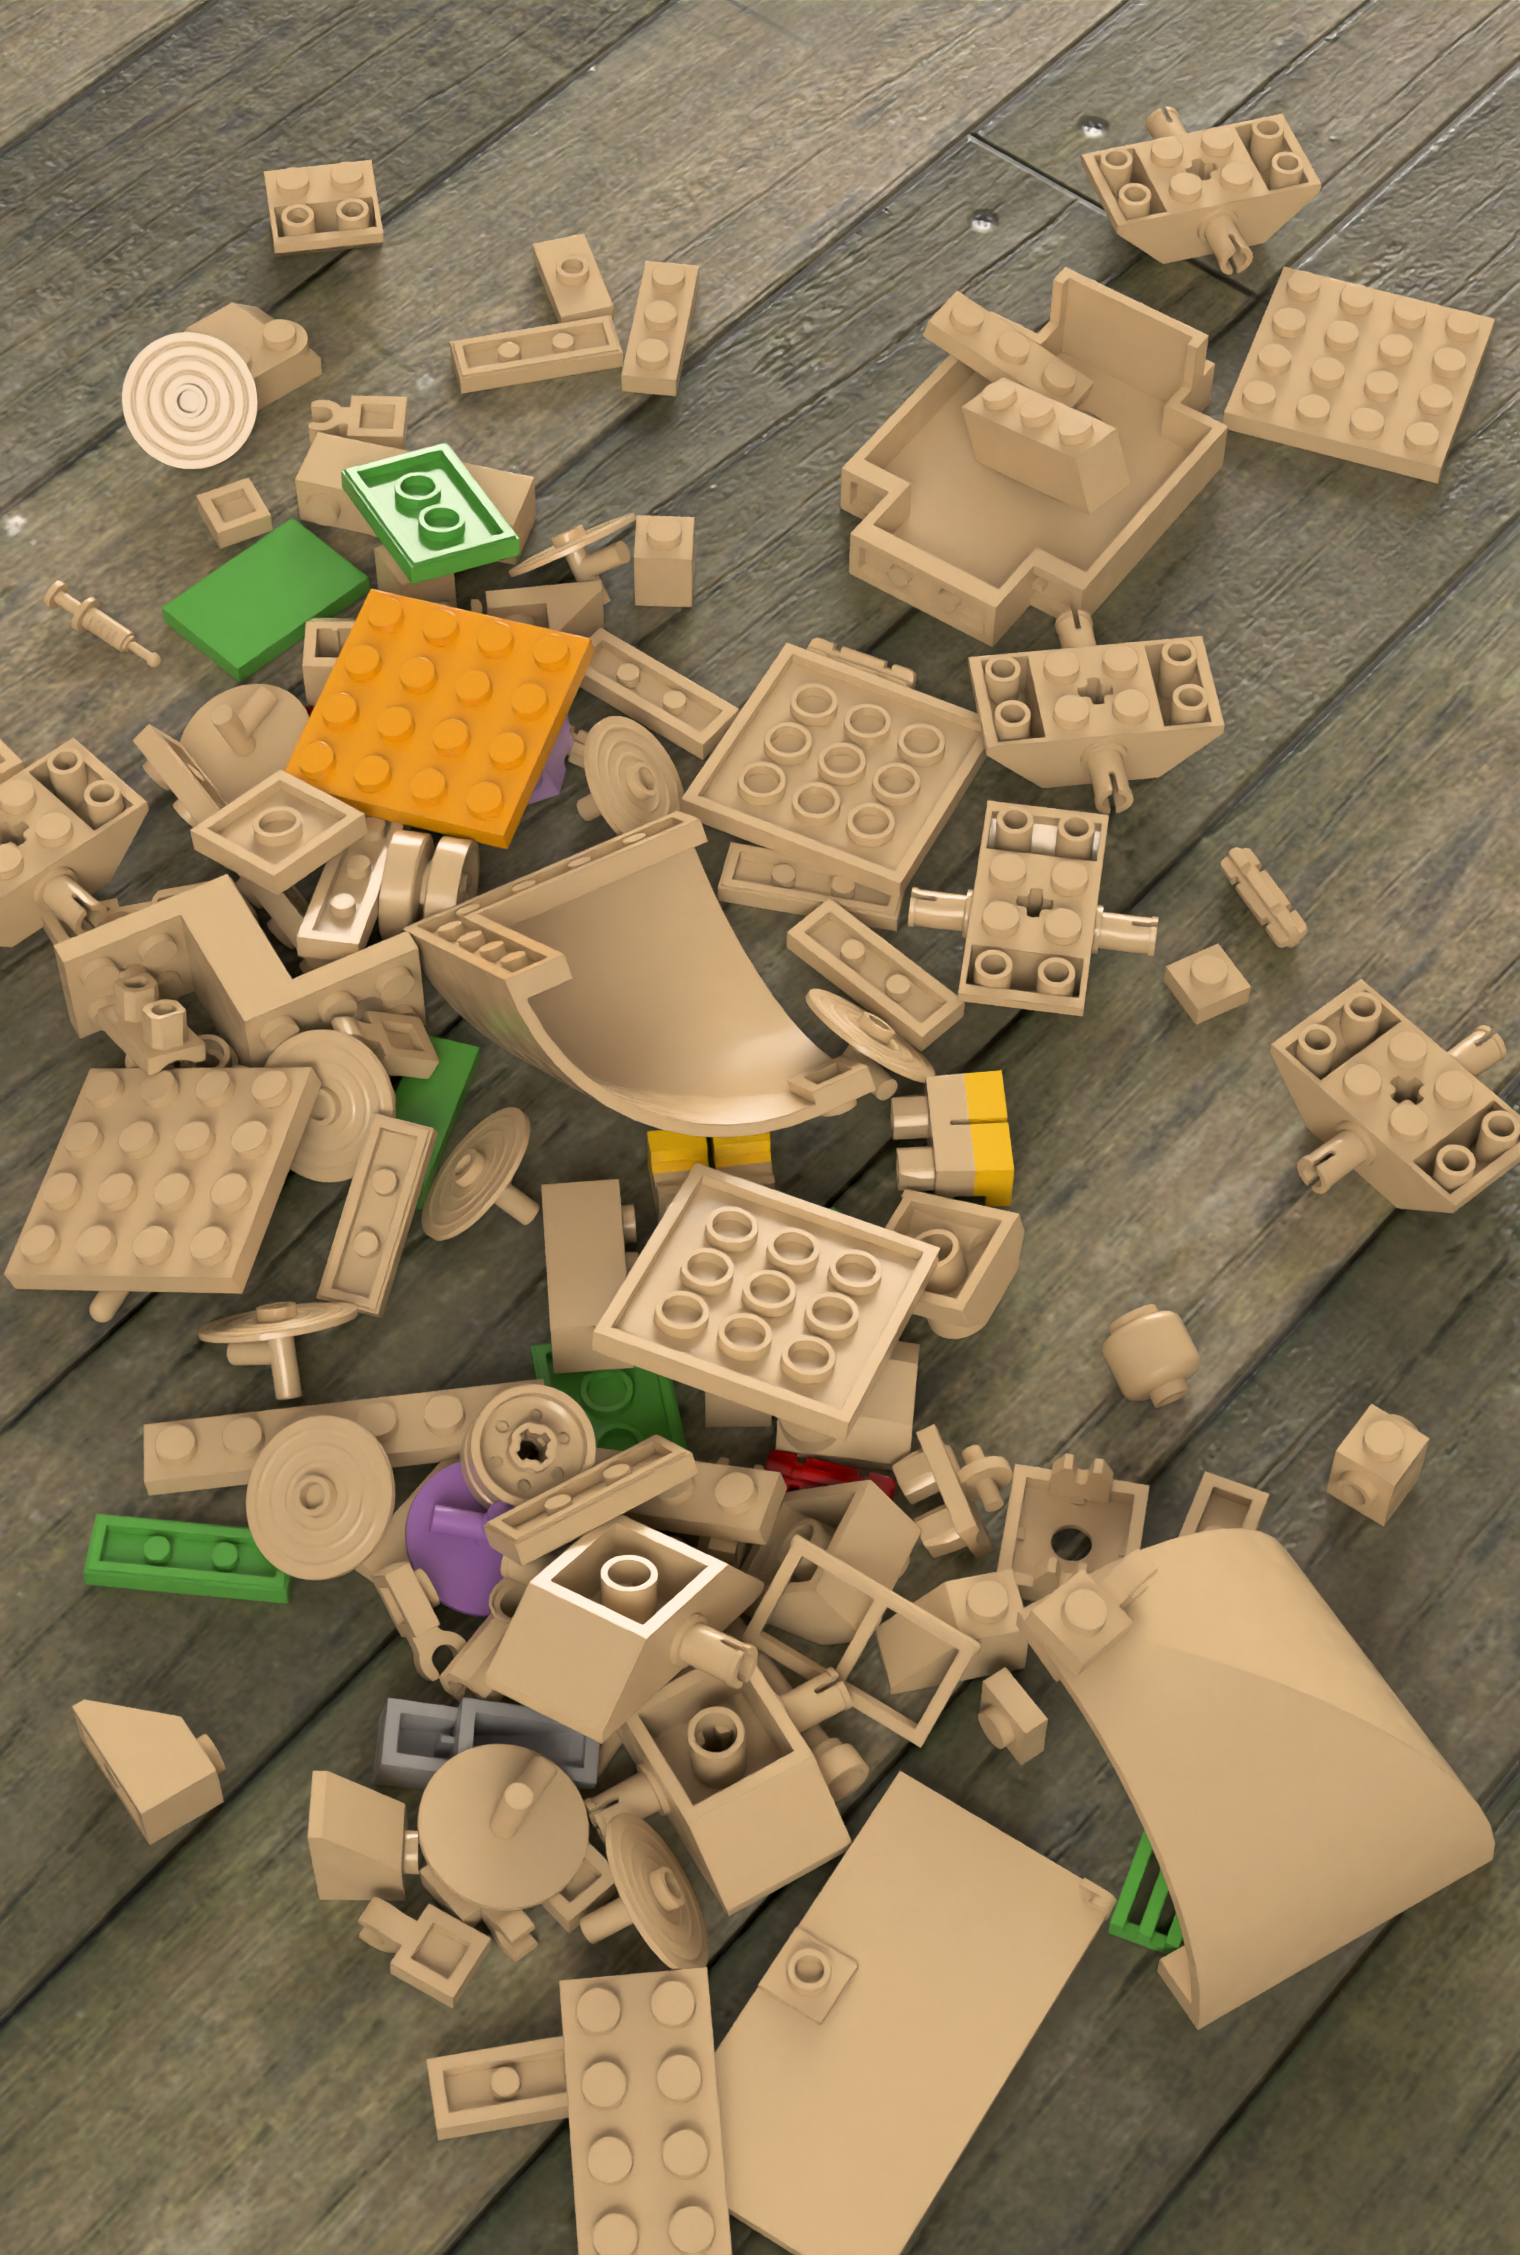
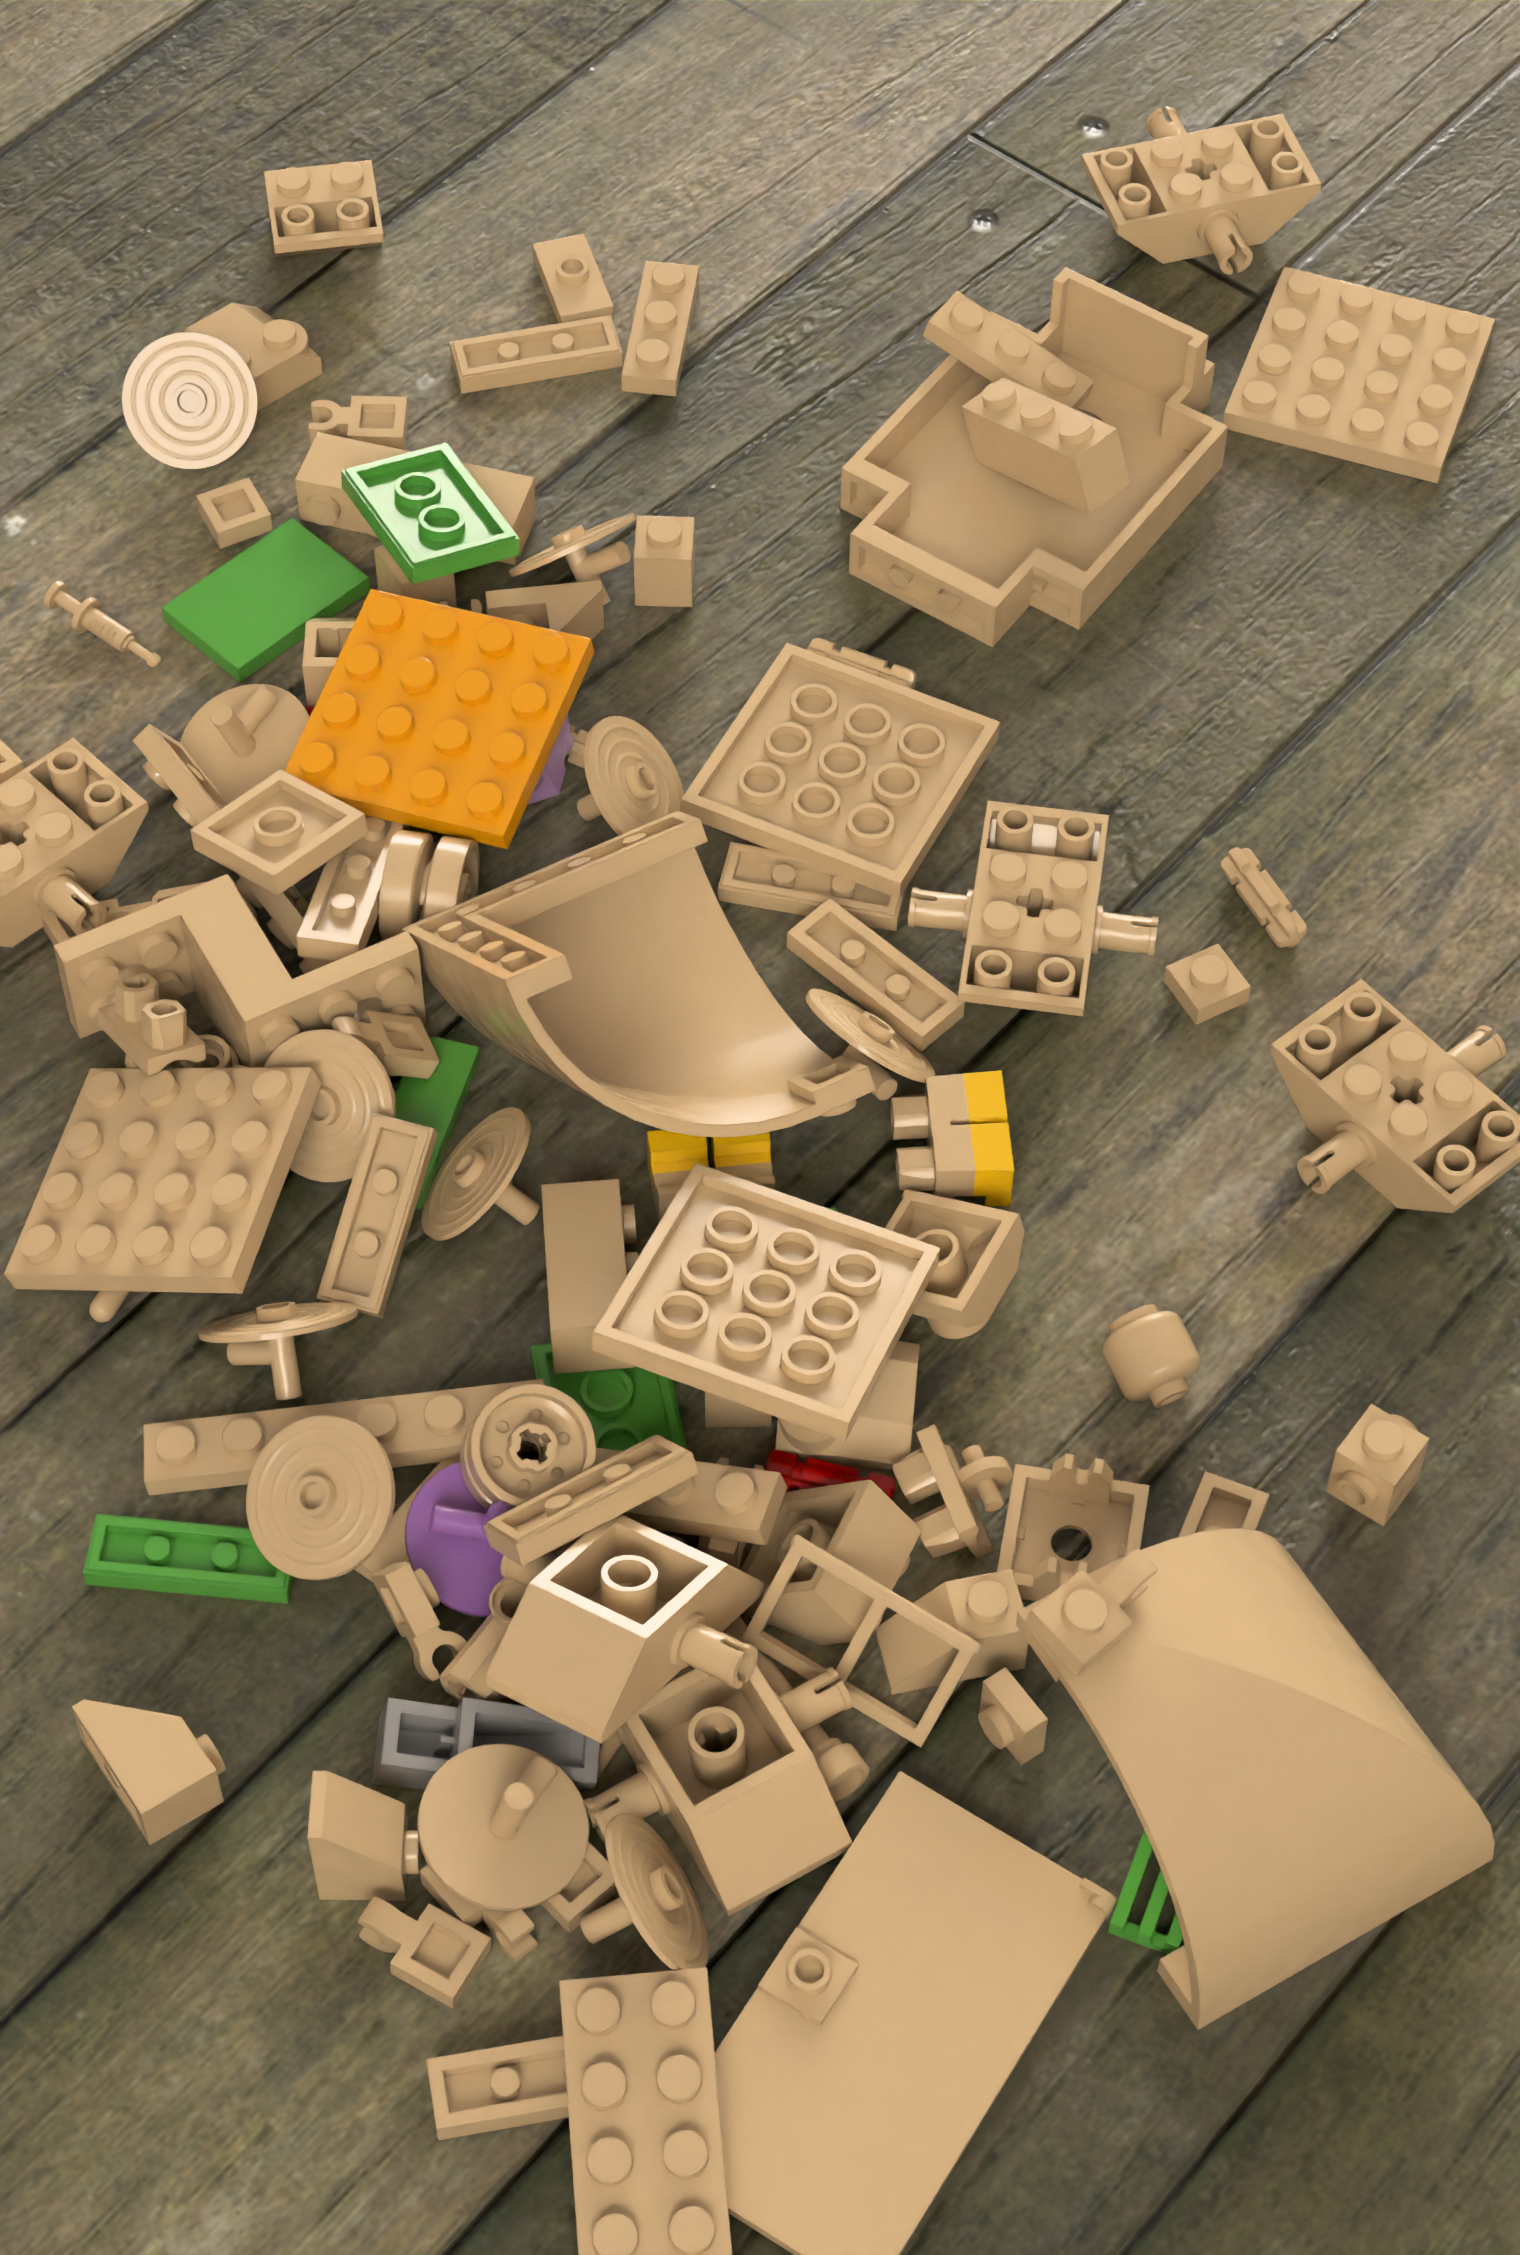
(657, 695): tan plate -> none
(1096, 709): tan slope -> none

